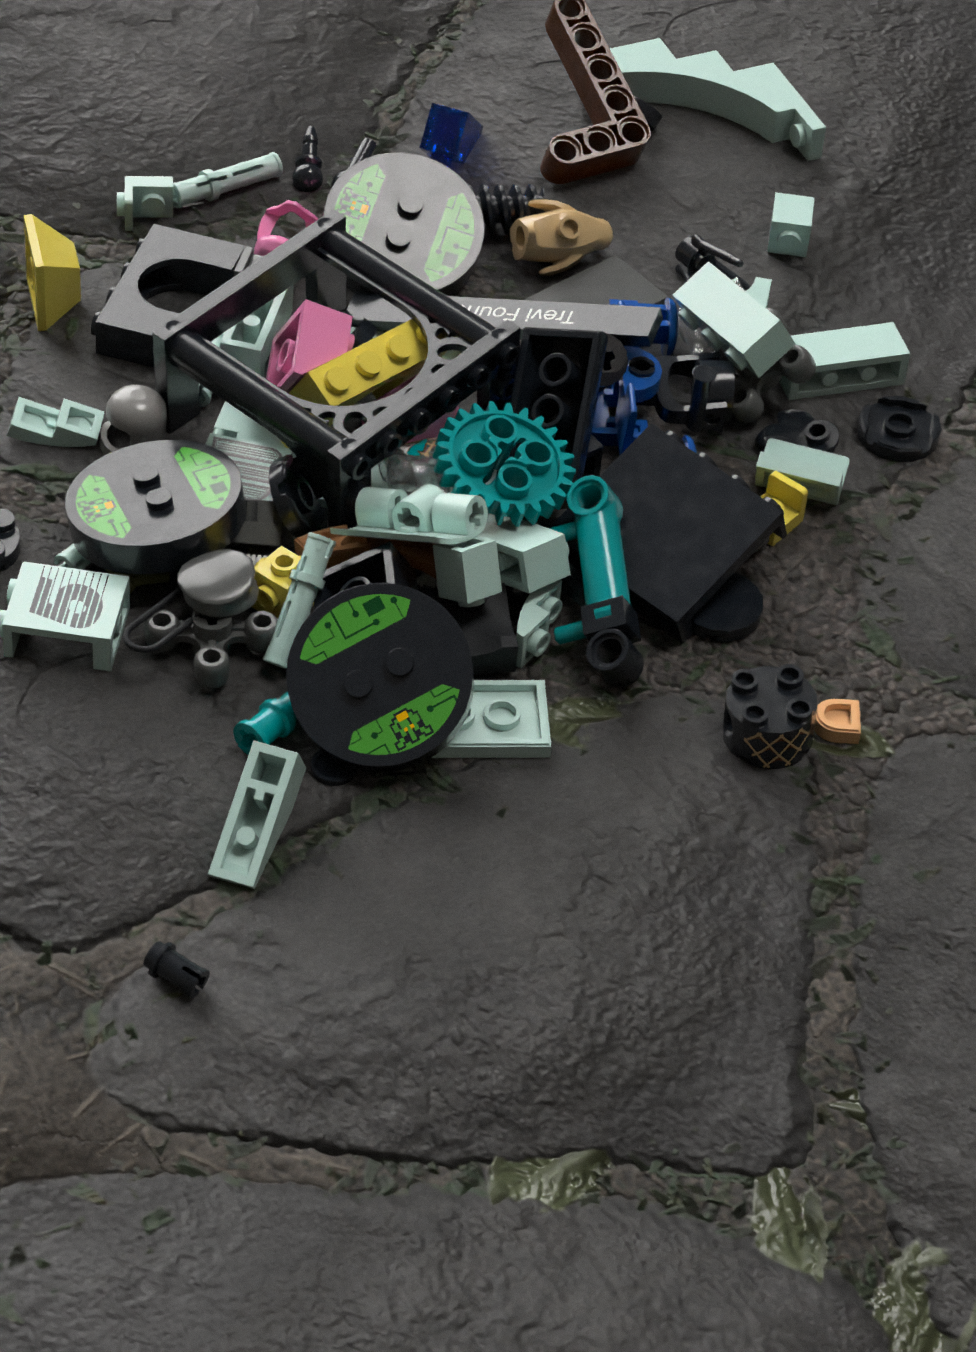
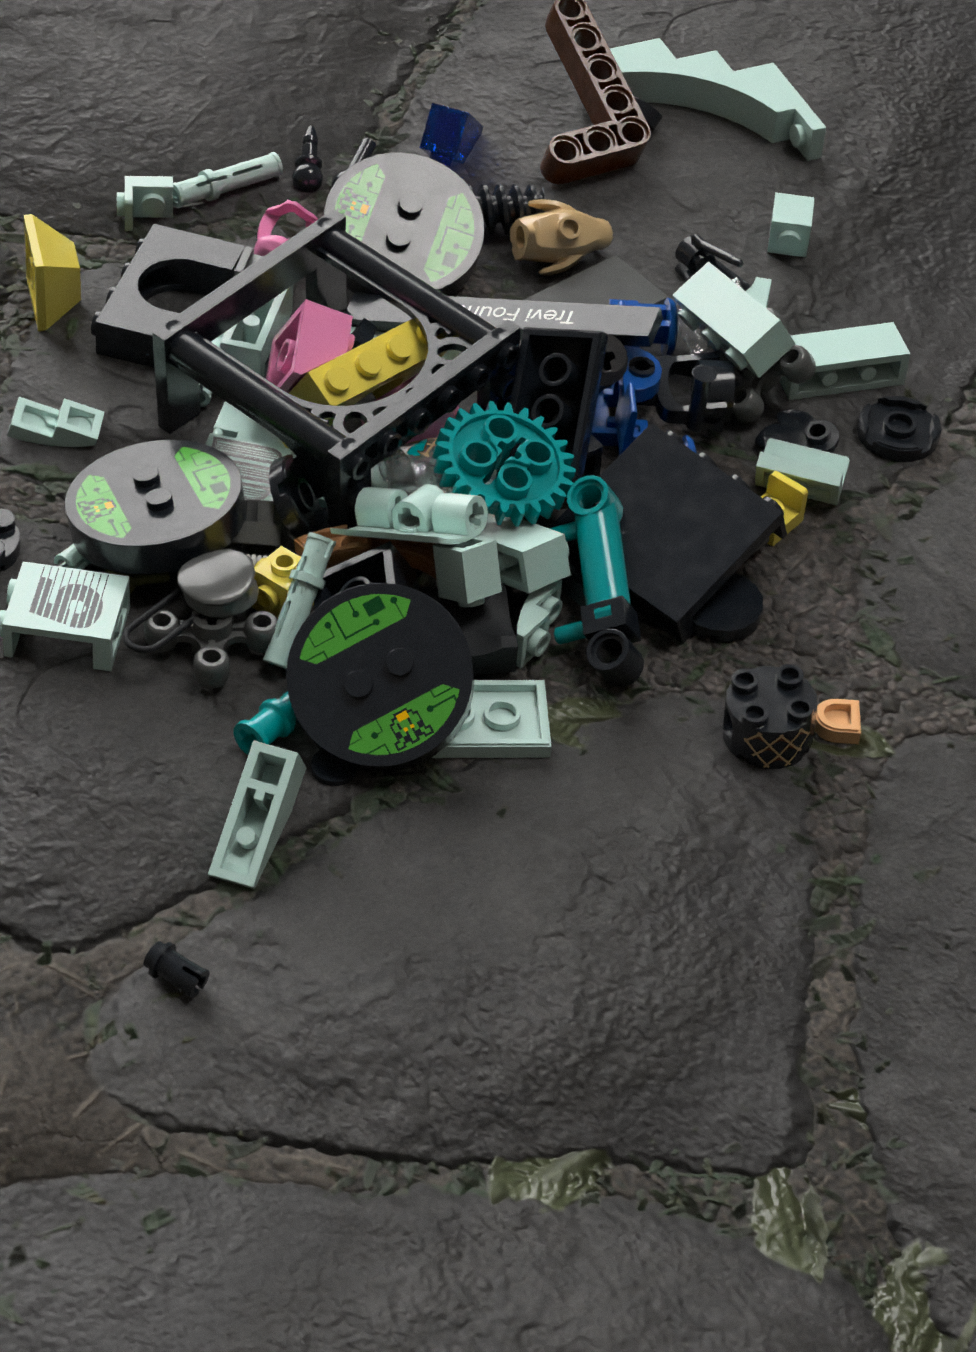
(137, 412): light grey helmet -> none

